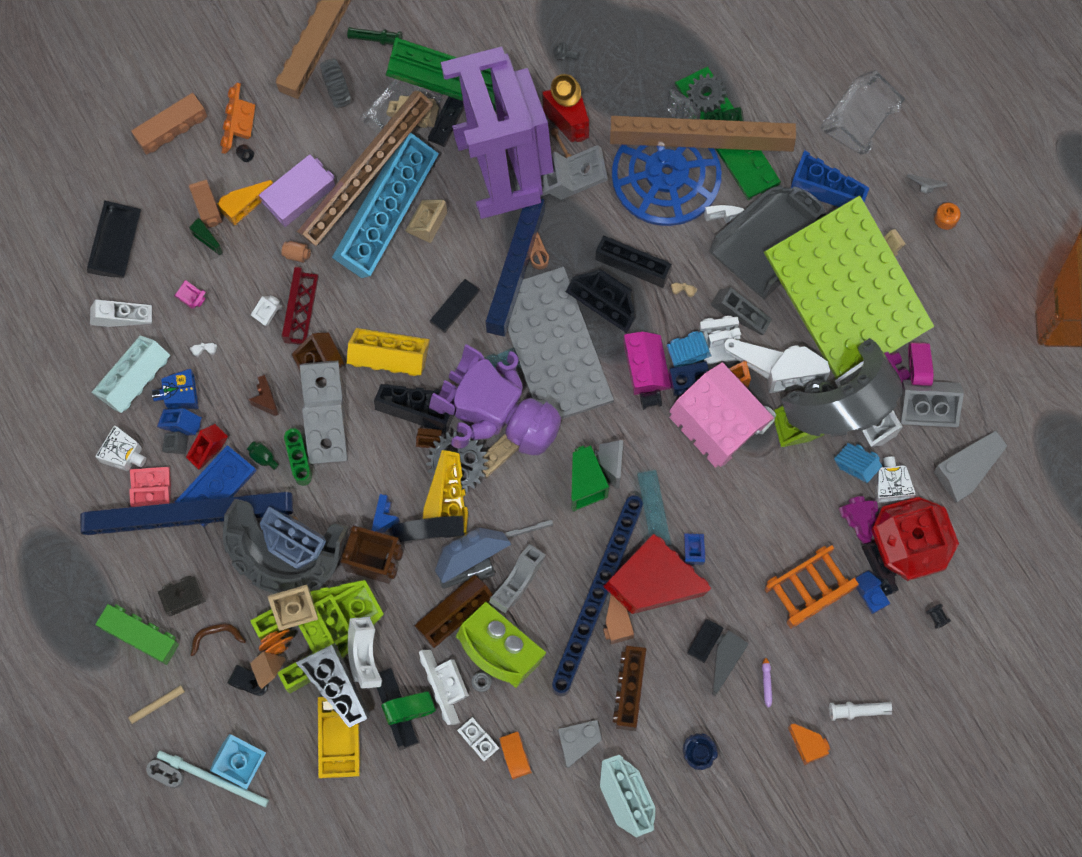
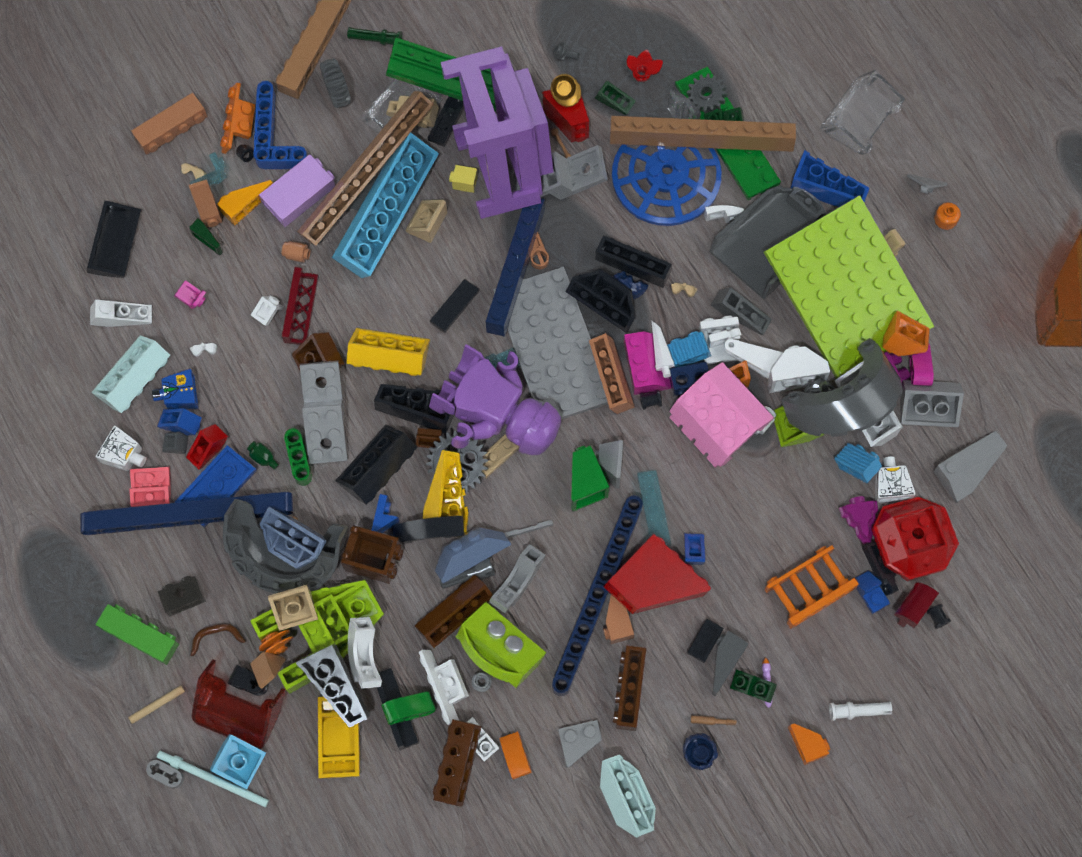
(186, 168): none -> tan piece
(215, 176): none -> clear light blue bracket
(230, 714): none -> clear red windscreen
(265, 399): copper slope -> none
(267, 133): none -> blue beam
(376, 464): none -> black slope
(456, 763): none -> reddish brown brick
(464, 178): none -> light yellow brick
(605, 99): none -> dark green slope
(611, 373): none -> nougat brick
(638, 287): none -> dark blue hair
(644, 64): none -> red plate
(662, 355): none -> white bar
(711, 720): none -> medium nougat piece
(753, 686): none -> dark green slope
(905, 336): none -> orange slope
(915, 605): none -> dark red brick

